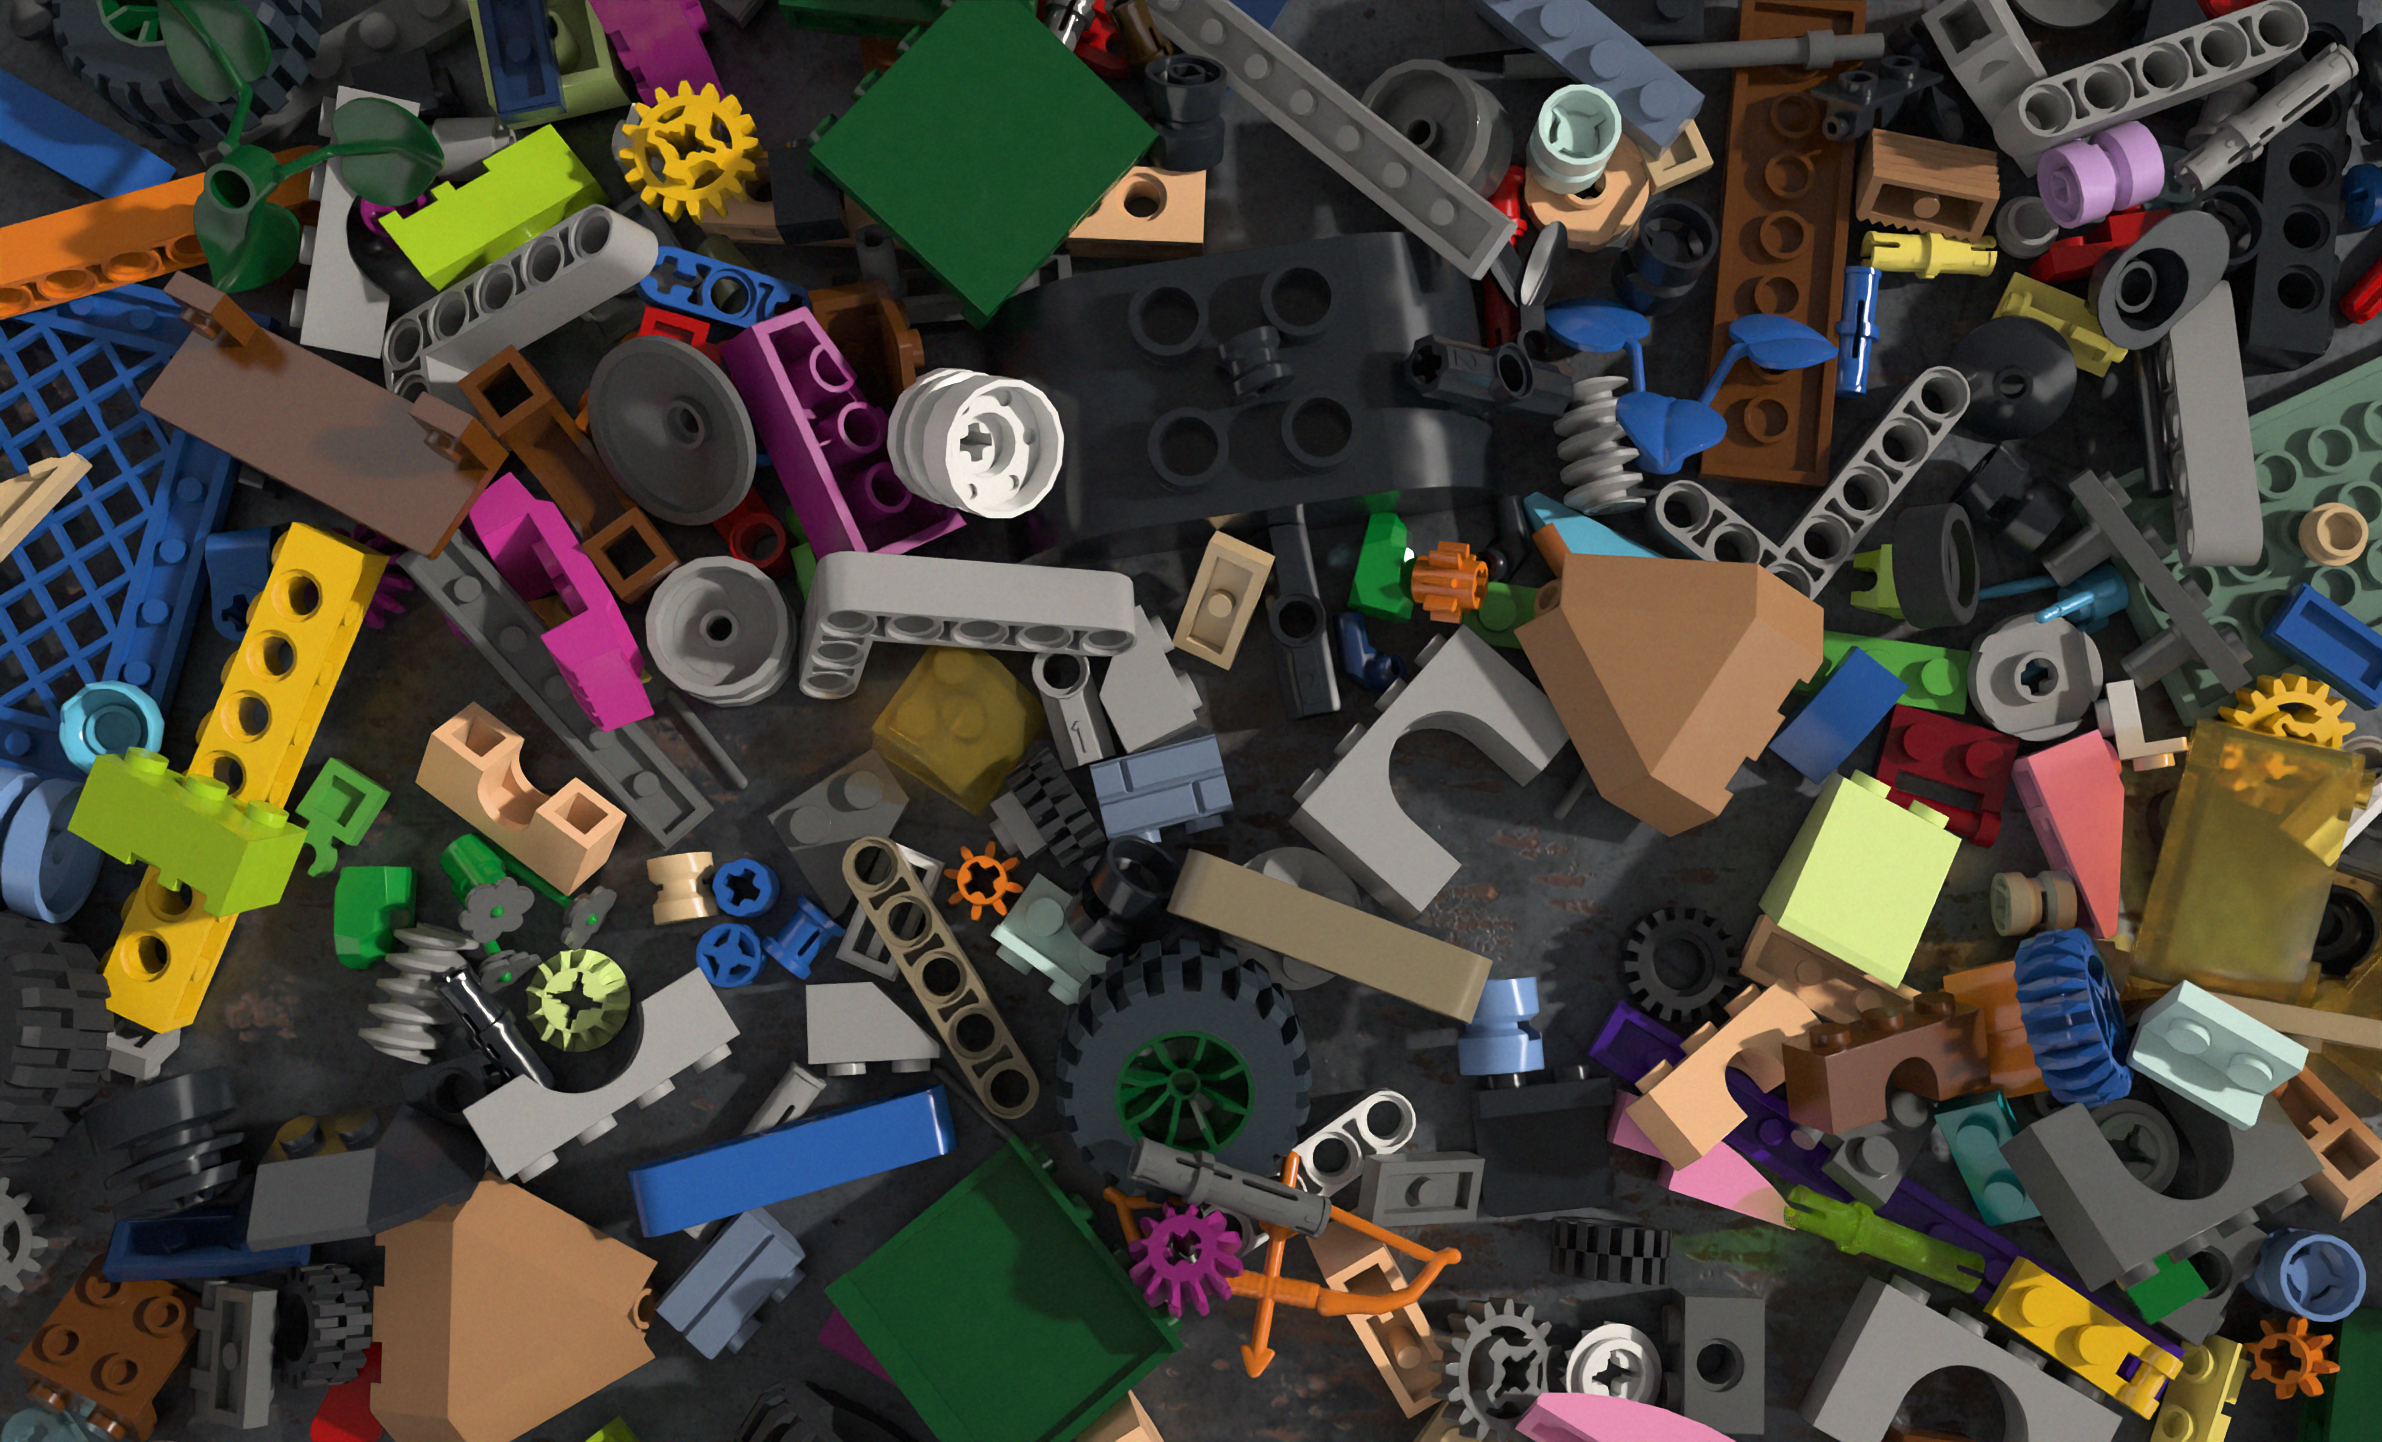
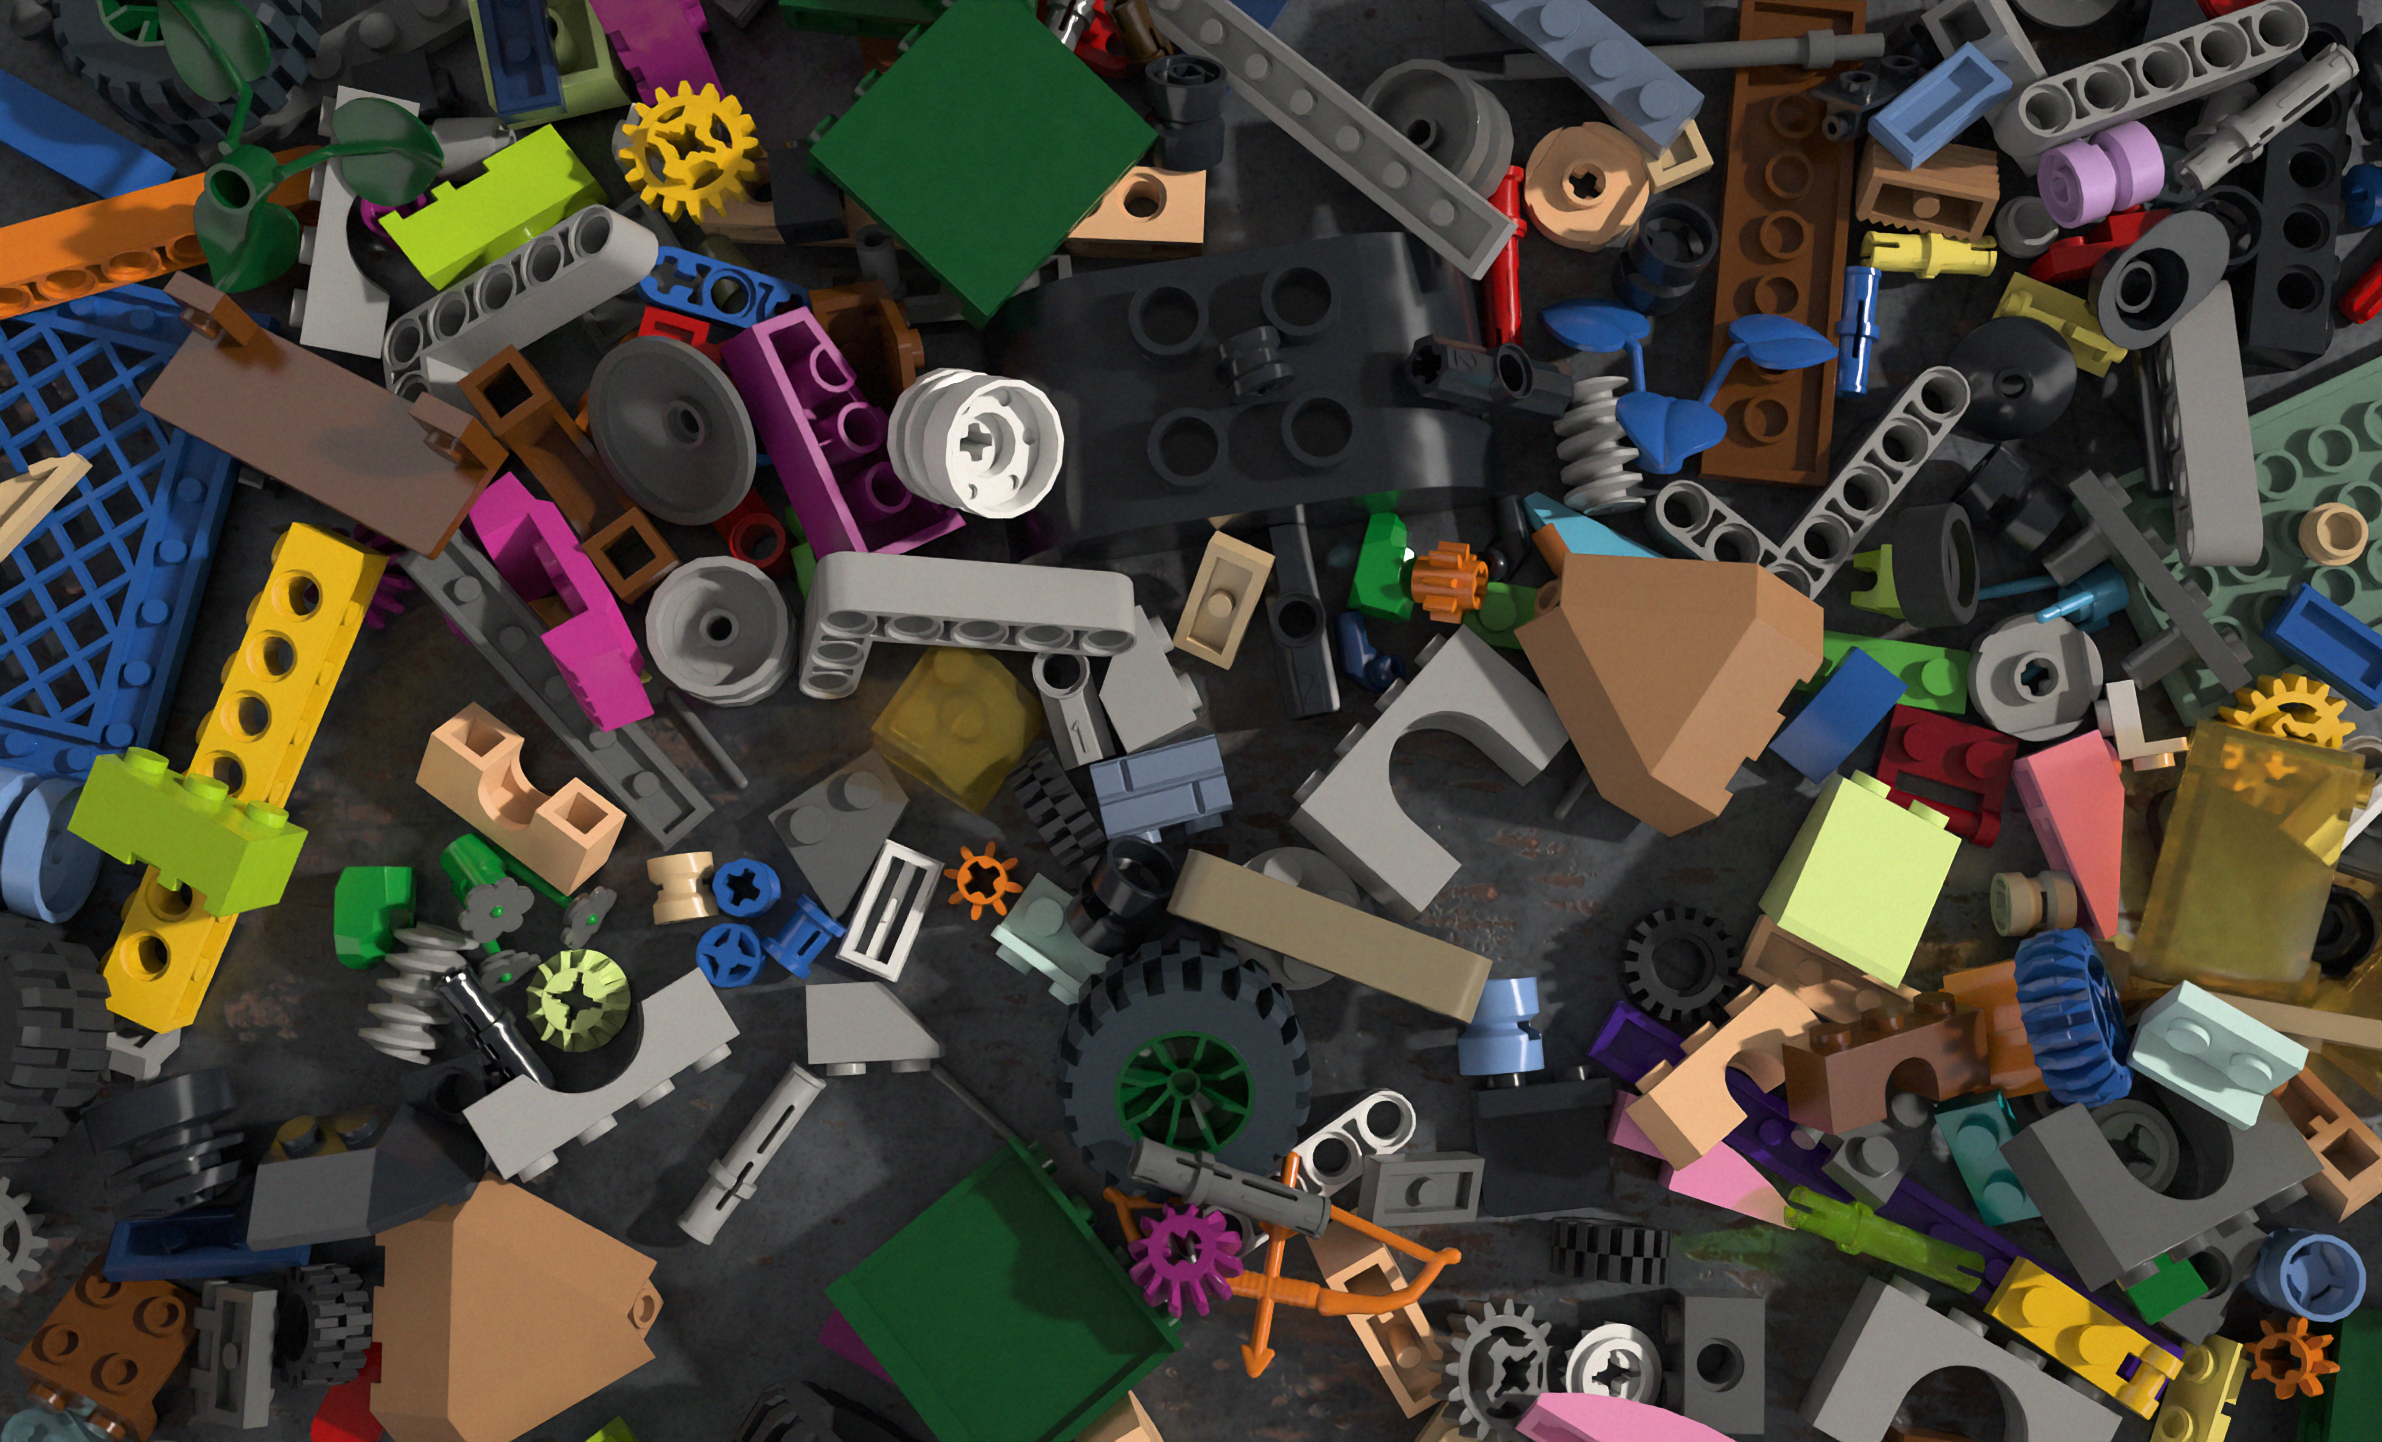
(108, 720): medium azure hair -> none
(238, 571): blue piece -> none
(341, 808): bright green plate -> none
(732, 1281): sand blue brick -> none
(792, 1159): blue beam -> none
(949, 1007): dark tan beam -> none
(1015, 828): light grey plate -> none
(1529, 285): black piece -> none
(1573, 139): light aqua wheel -> none
(1939, 106): none -> medium blue tile

